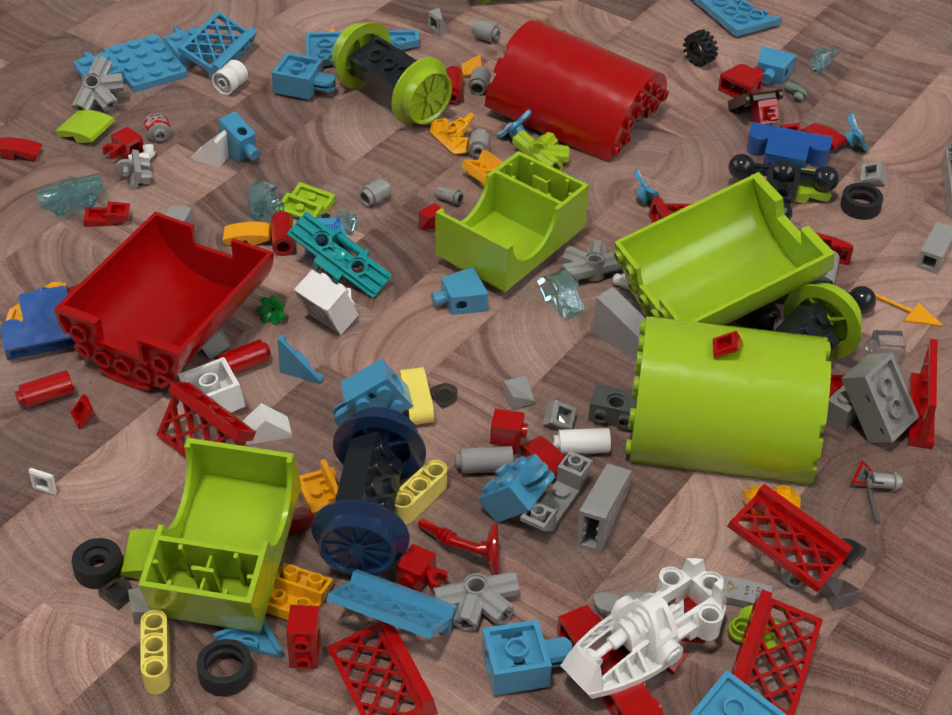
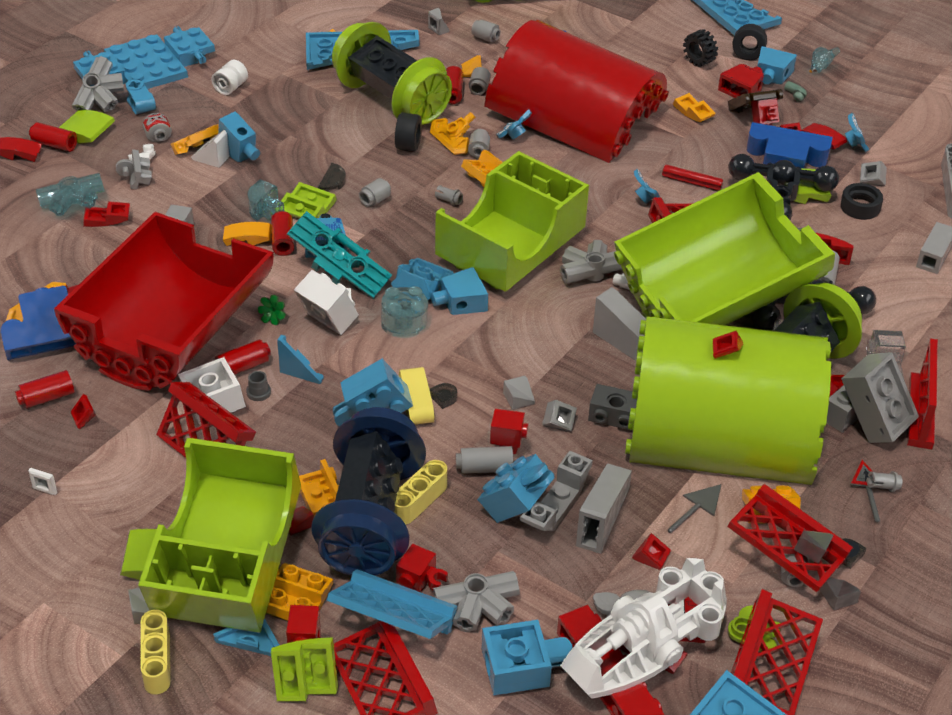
(53, 136): none -> red brick
(95, 550): black tyre -> none
(116, 592): clear smoke tile -> none
(123, 143): red brick -> none
(139, 97): none -> dark azure piece
(194, 140): none -> light orange hinge
(216, 344): light grey slope -> none
(224, 685): black tyre -> none
(232, 51): dark azure fence -> none
(258, 386): none -> dark grey piece
(268, 424): white slope -> none
(301, 76): dark azure brick -> none
(304, 669): none -> lime slope
(334, 178): none -> clear smoke tile
(349, 221): clear light blue slope -> none
(404, 311): none -> clear light blue brick
(408, 131): none -> black tyre
(420, 274): none -> dark azure slope
(427, 217): red slope -> none
(450, 539): red dish -> none
(544, 149): lime piece -> none
(545, 451): red slope -> none
(562, 288): clear light blue brick -> none
(583, 441): white brick -> none
(652, 552): none -> red slope
(692, 109): none -> light orange slope
(692, 177): none -> red axle
(704, 499): none -> dark grey piece
(742, 591): light grey tile -> none
(749, 30): none -> black tyre
(813, 544): none -> flat silver slope
(917, 315): light orange piece -> none

